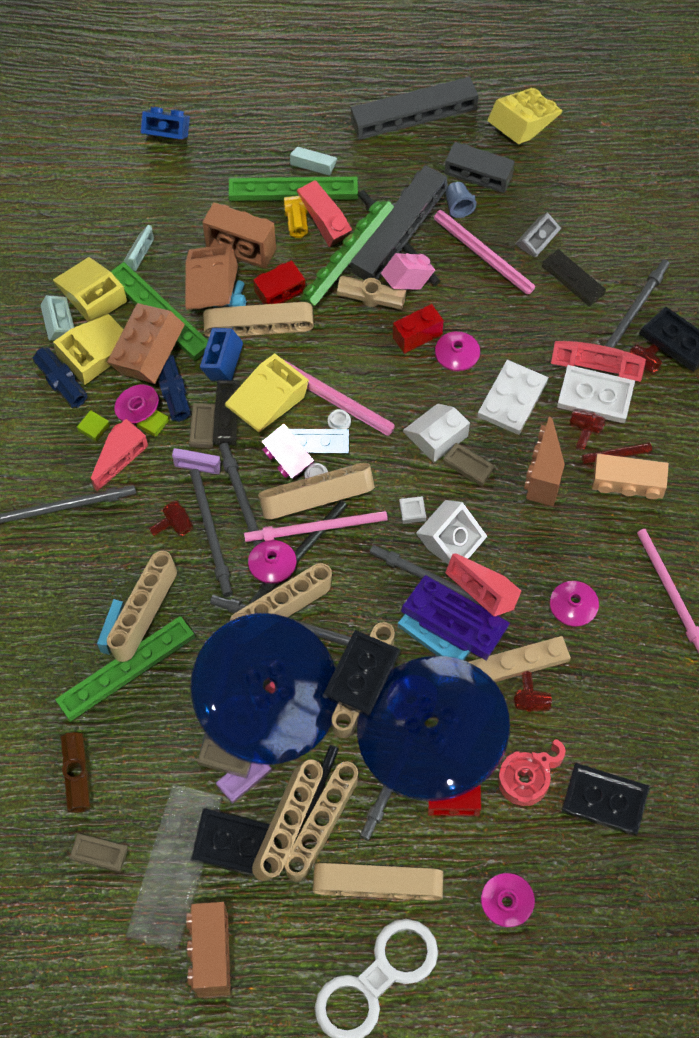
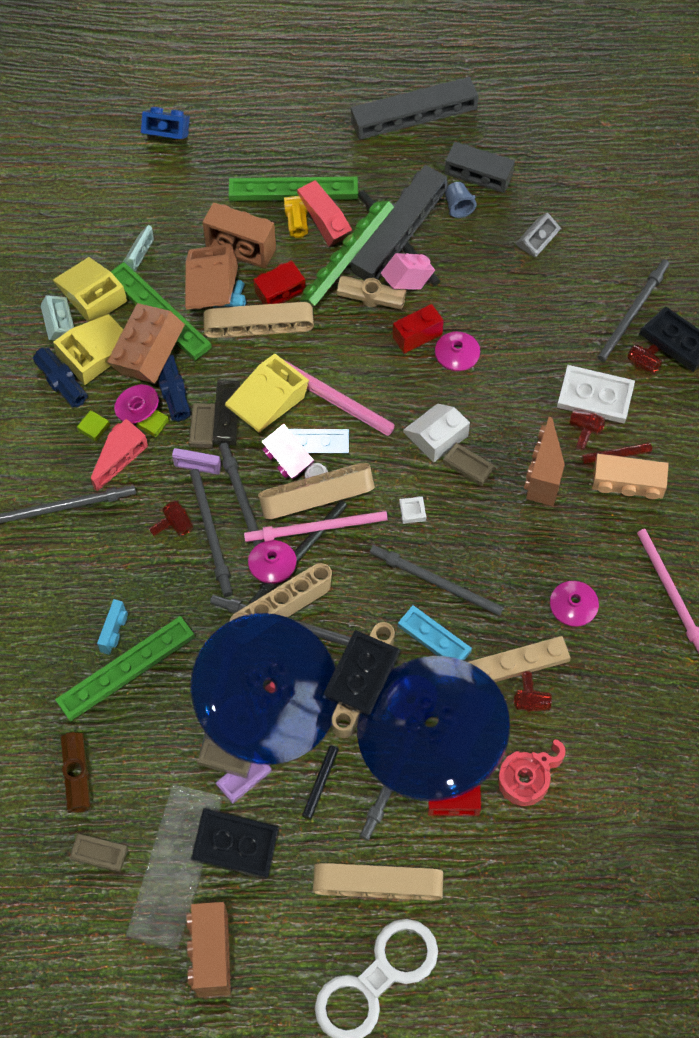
(141, 606): tan beam -> none
(221, 354): blue brick -> none
(278, 826): tan beam -> none
(313, 161): light aqua slope -> none
(321, 833): tan beam -> none
(339, 419): white plate -> none
(451, 531): white slope -> none
(454, 618): dark purple piece -> none
(484, 252): bright pink axle -> none
(486, 586): coral slope -> none
(510, 887): dark pink dish -> none
(512, 397): white plate -> none
(523, 114): light yellow slope -> none
(573, 277): clear smoke plate -> none
(599, 358): coral slope -> none
(605, 799): black tile -> none

